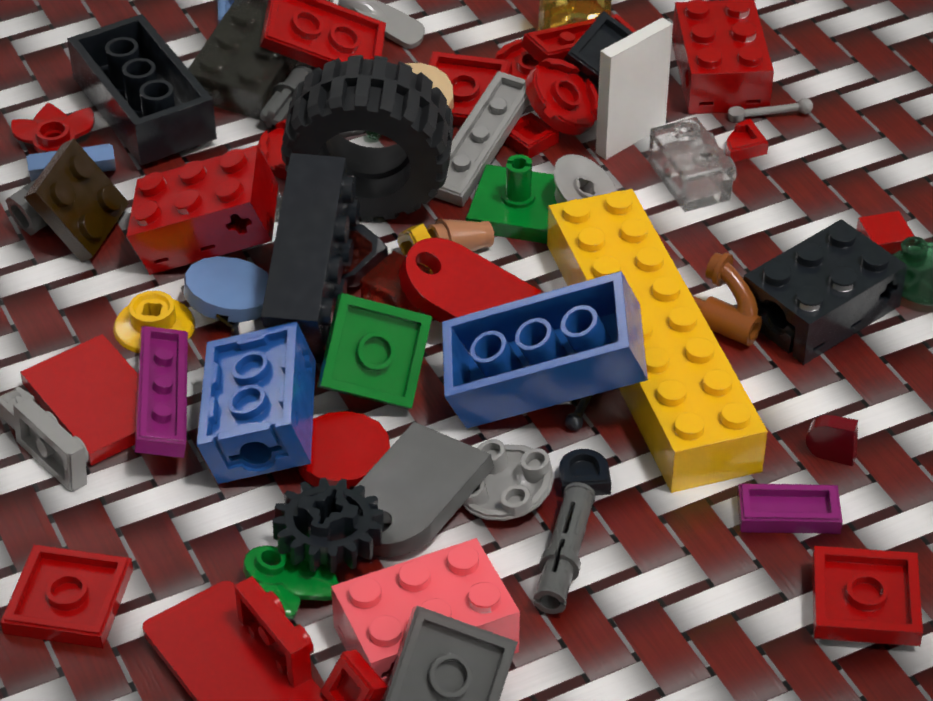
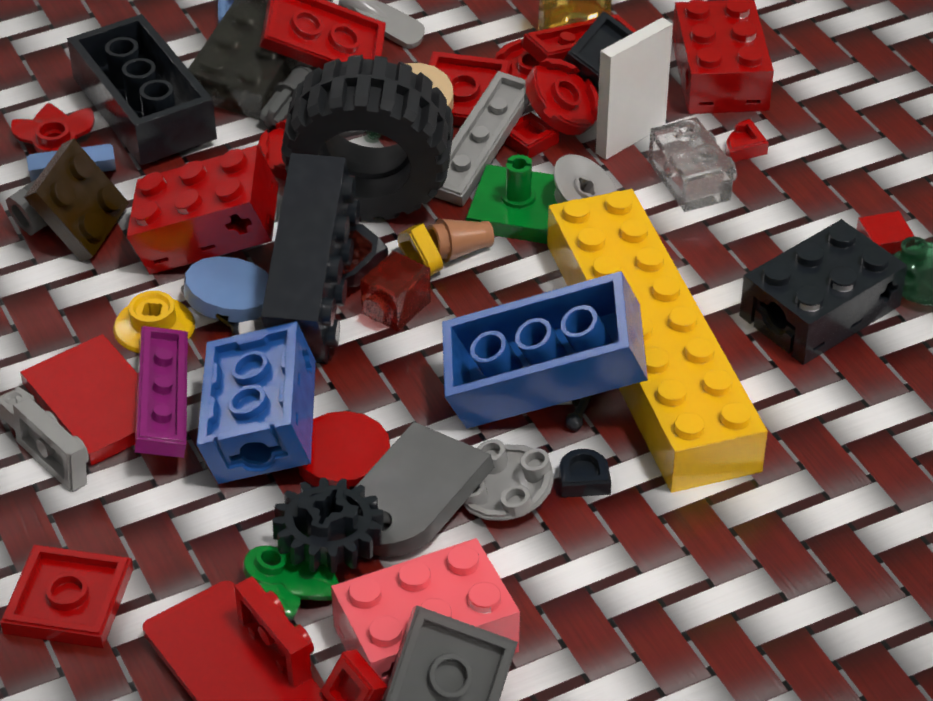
(374, 351): green tile -> none
(459, 282): red tile -> none
(561, 561): dark grey pin -> none
(734, 322): dark orange plant -> none
(737, 114): light grey hinge -> none
(789, 508): magenta tile -> none
(833, 439): dark red tile -> none
(866, 596): red plate -> none

